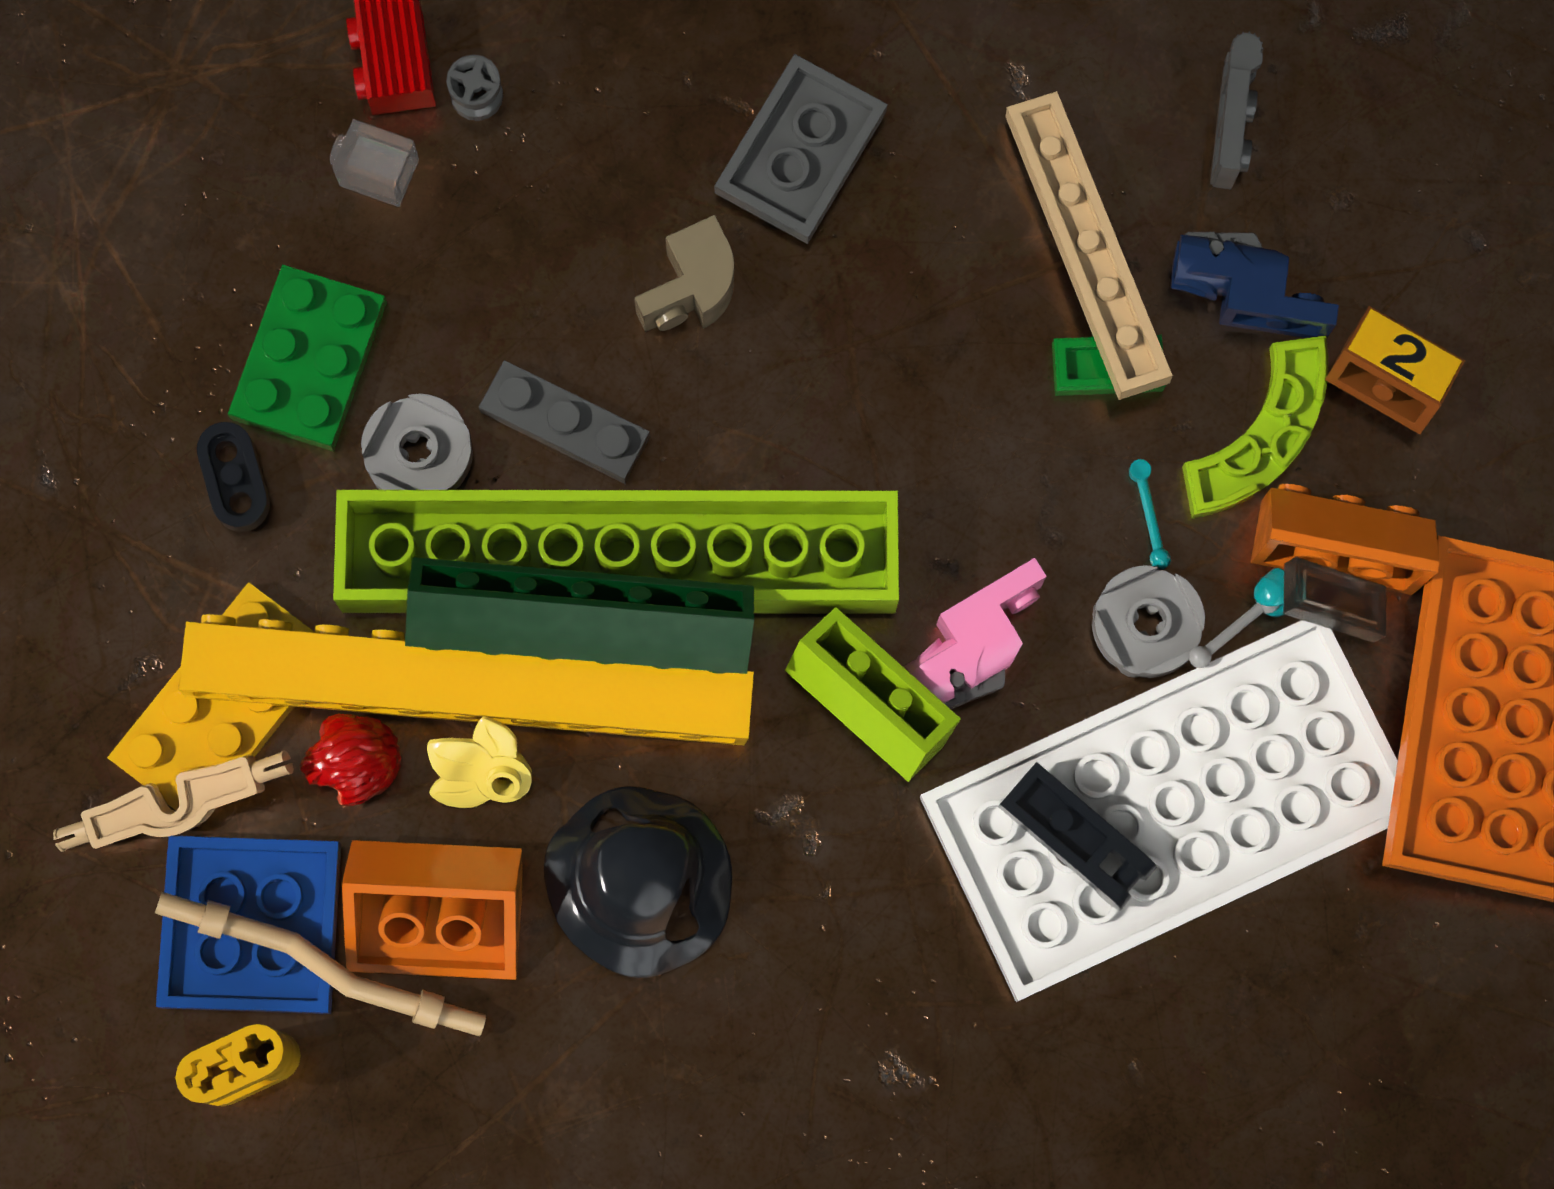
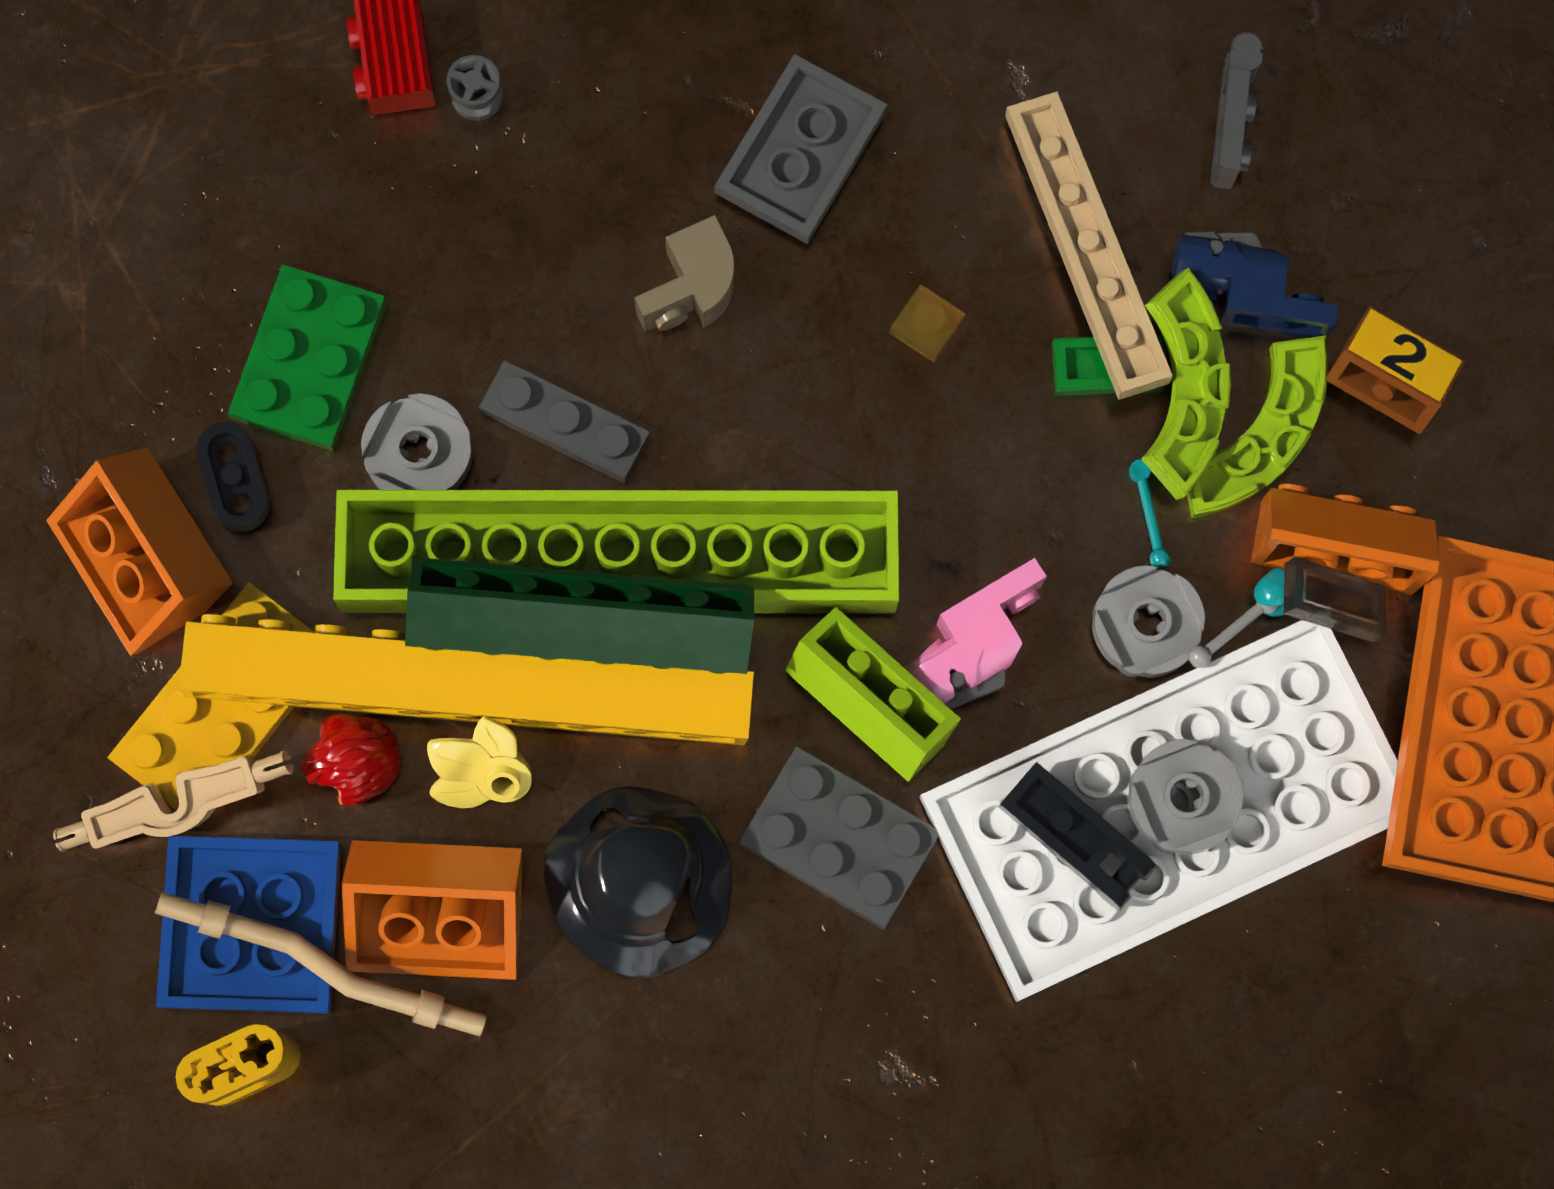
(138, 549): none -> orange slope
(374, 162): clear brick -> none
(839, 838): none -> dark grey plate
(927, 323): none -> clear yellow plate
(1197, 767): none -> light grey plate
(1198, 384): none -> lime tile

